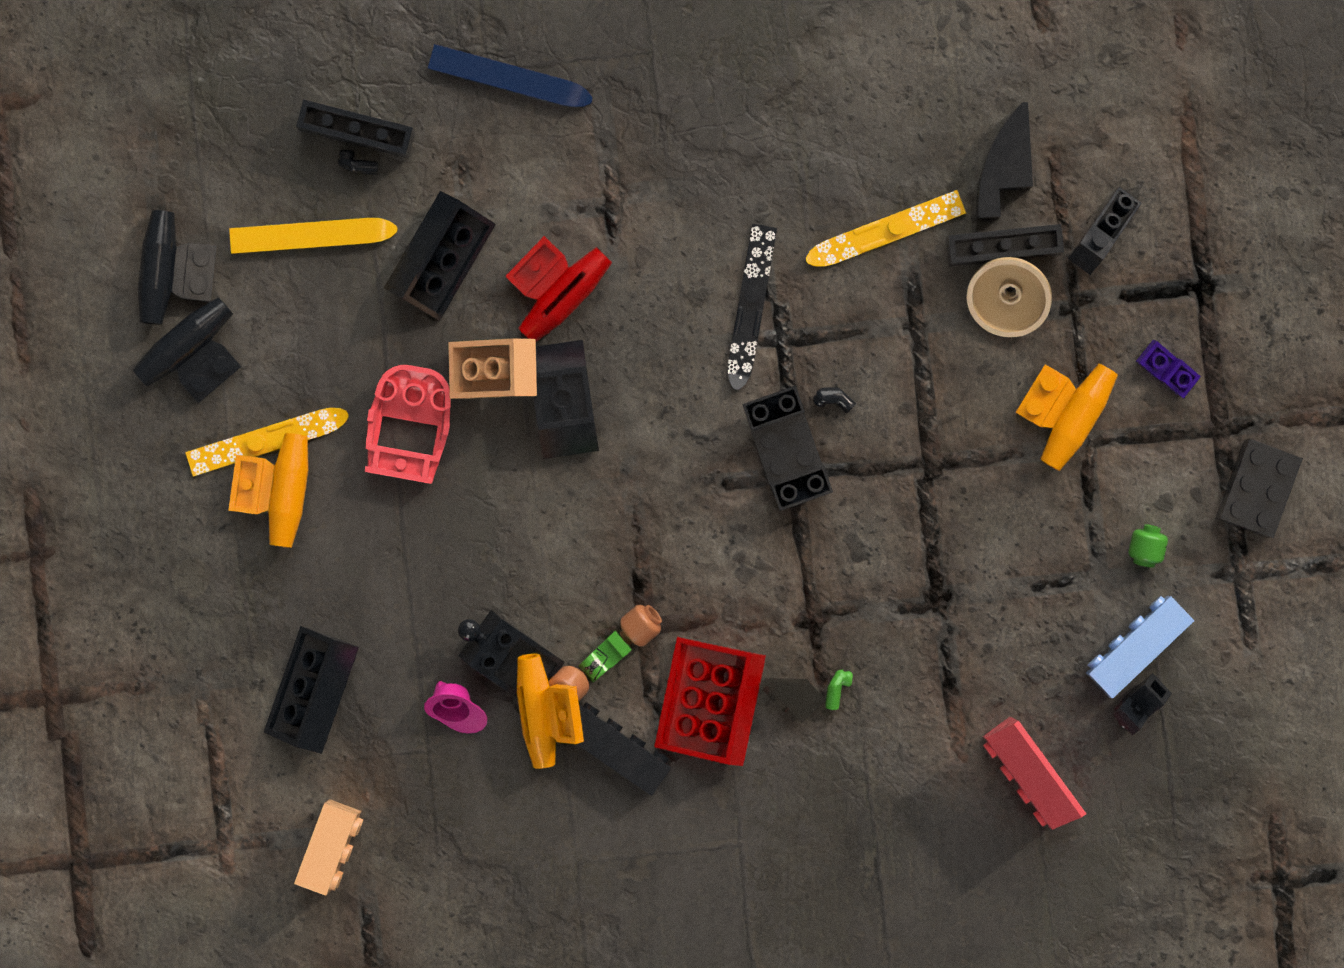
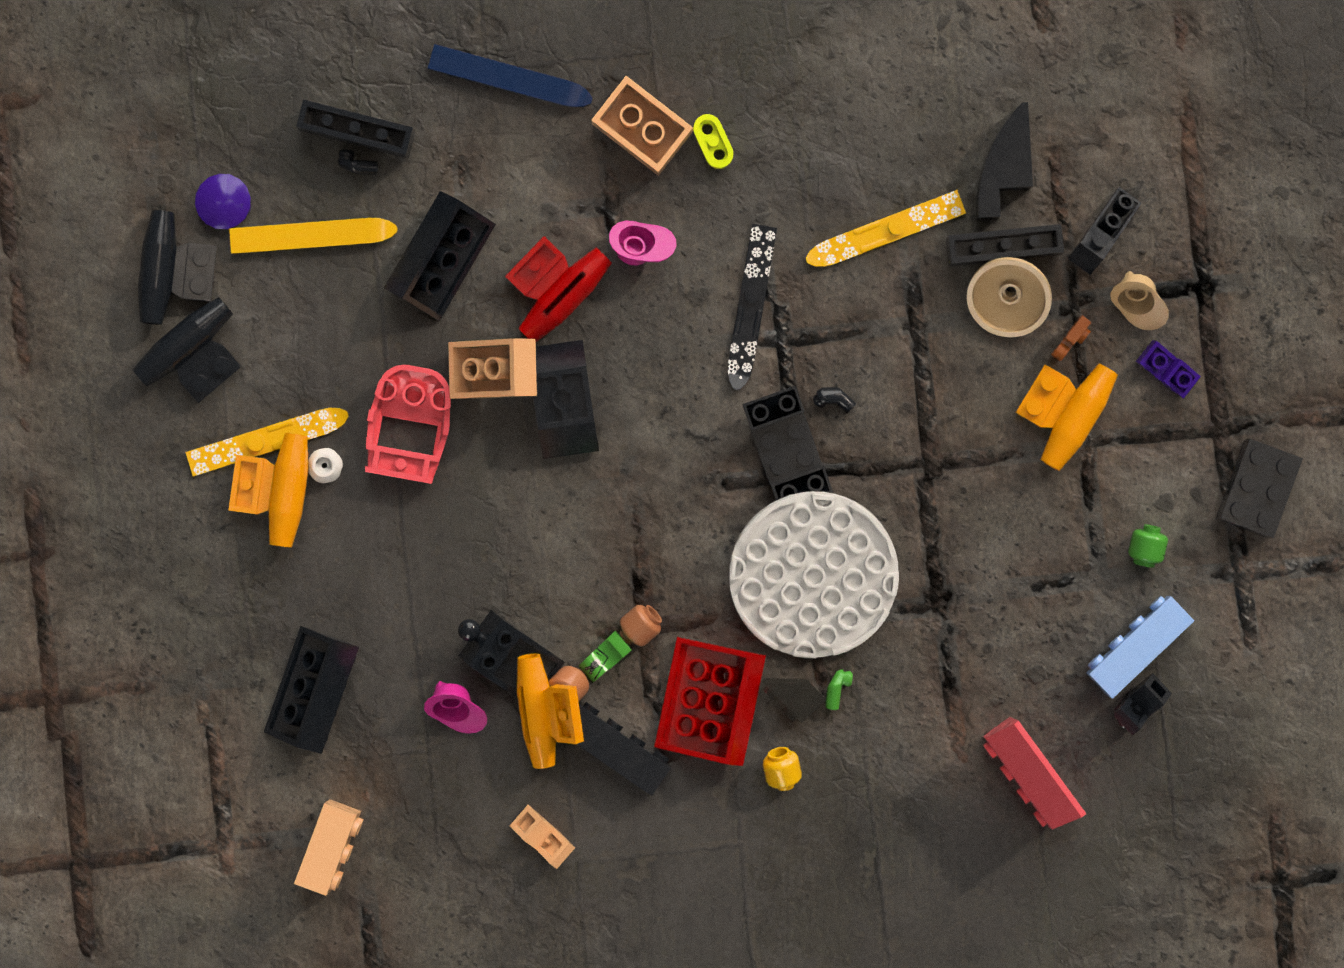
(223, 201): none -> dark purple dish
(333, 462): none -> white plate
(542, 836): none -> light nougat slope
(641, 242): none -> piece
(642, 125): none -> light nougat brick
(712, 142): none -> neon yellow plate
(782, 768): none -> yellow head
(813, 574): none -> white tile
(1076, 334): none -> dark orange plate
(1139, 302): none -> tan piece

